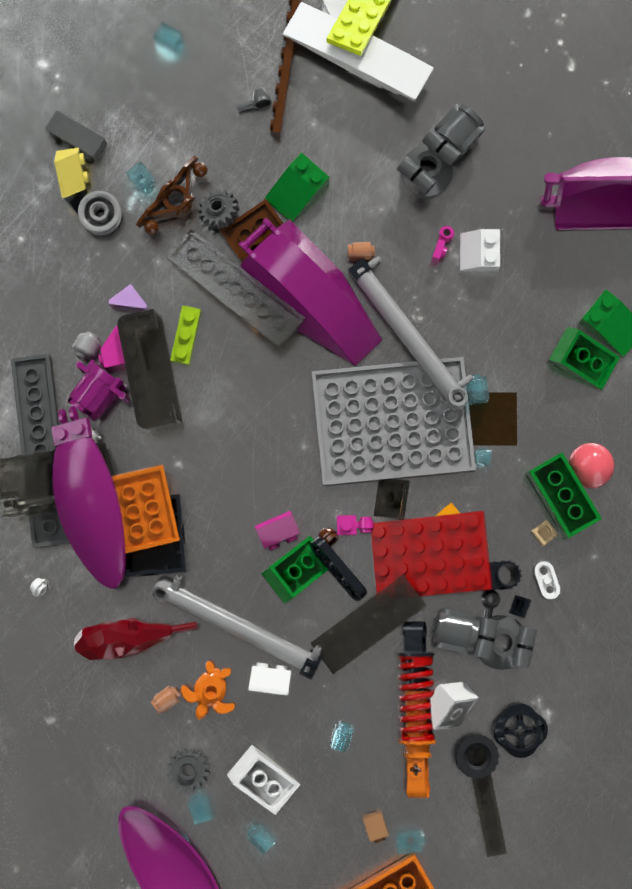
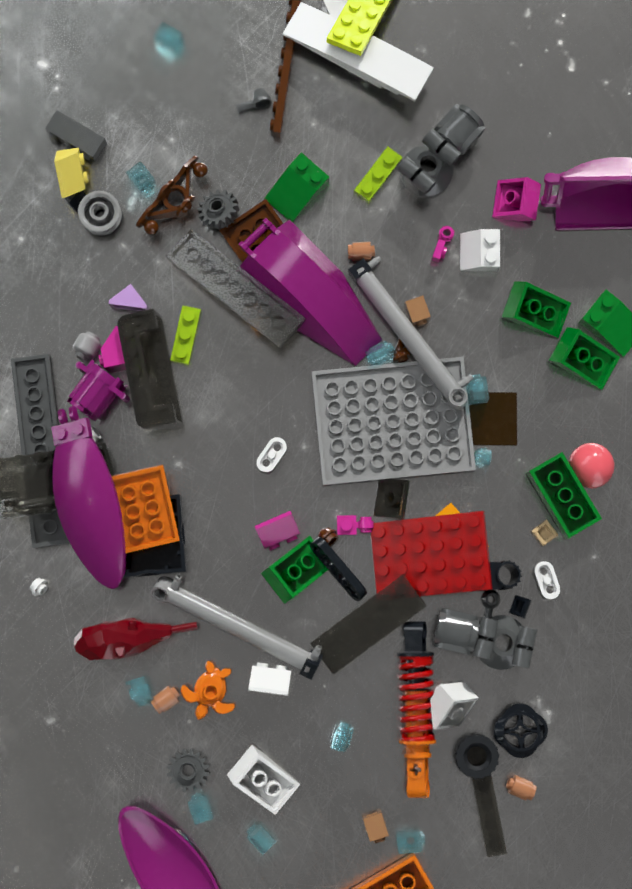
(139, 690): none -> clear light blue brick
(271, 455): none -> white plate
(378, 174): none -> lime plate
(380, 353): none -> clear light blue brick
(401, 354): none -> reddish brown plate
(417, 311): none -> medium nougat brick
(517, 199): none -> dark pink slope
(521, 788): none -> nougat brick
(536, 309): none -> green slope

